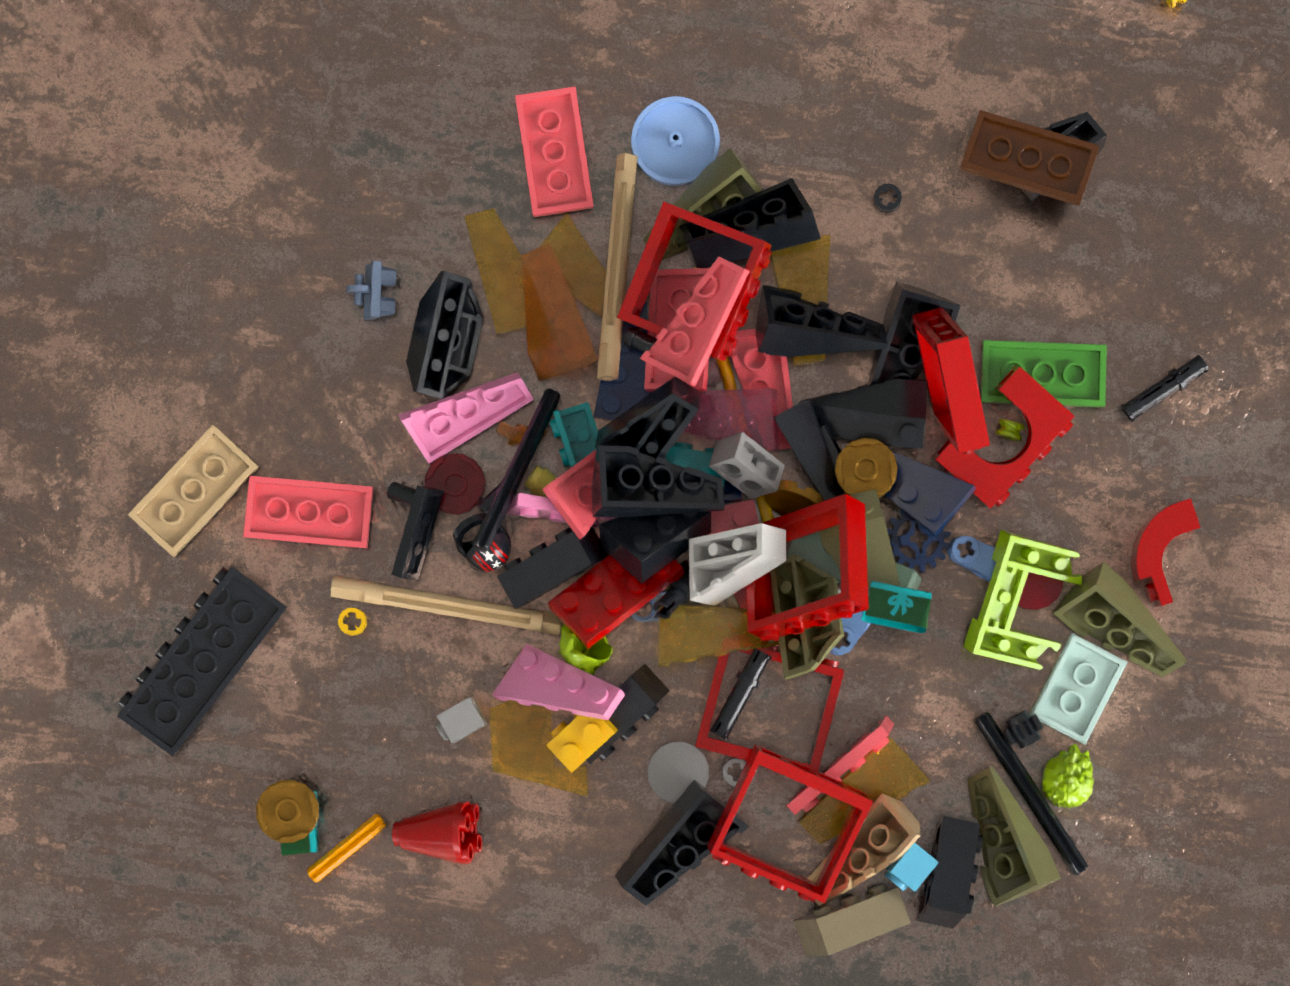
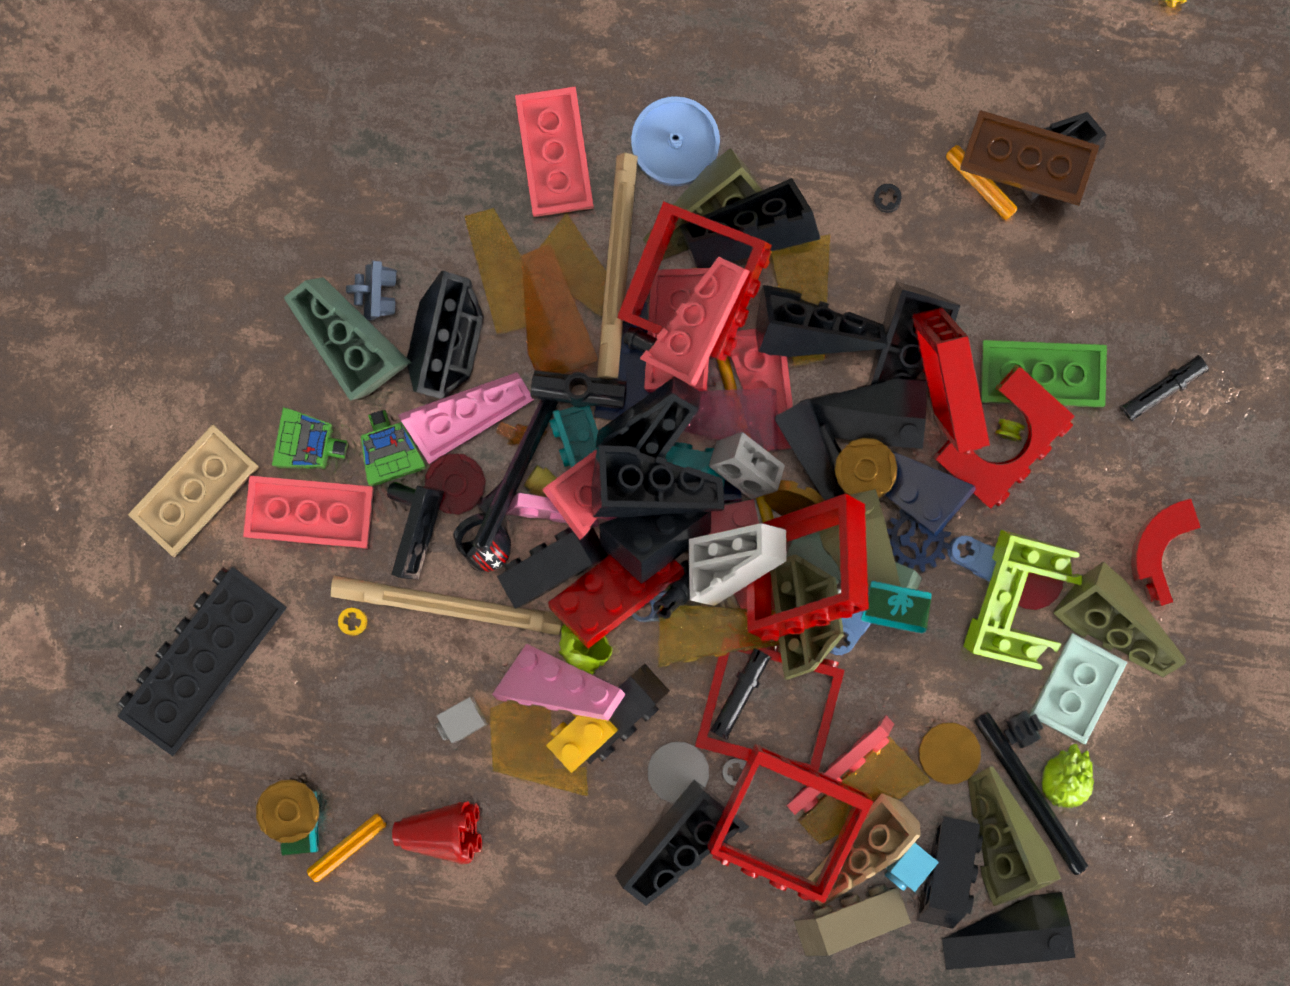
(305, 442): none -> torso
(344, 338): none -> sand green wedge
(389, 451): none -> torso
(558, 388): none -> black piece
(949, 753): none -> pearl gold tile
(983, 185): none -> light orange axle
(1022, 933): none -> black wedge

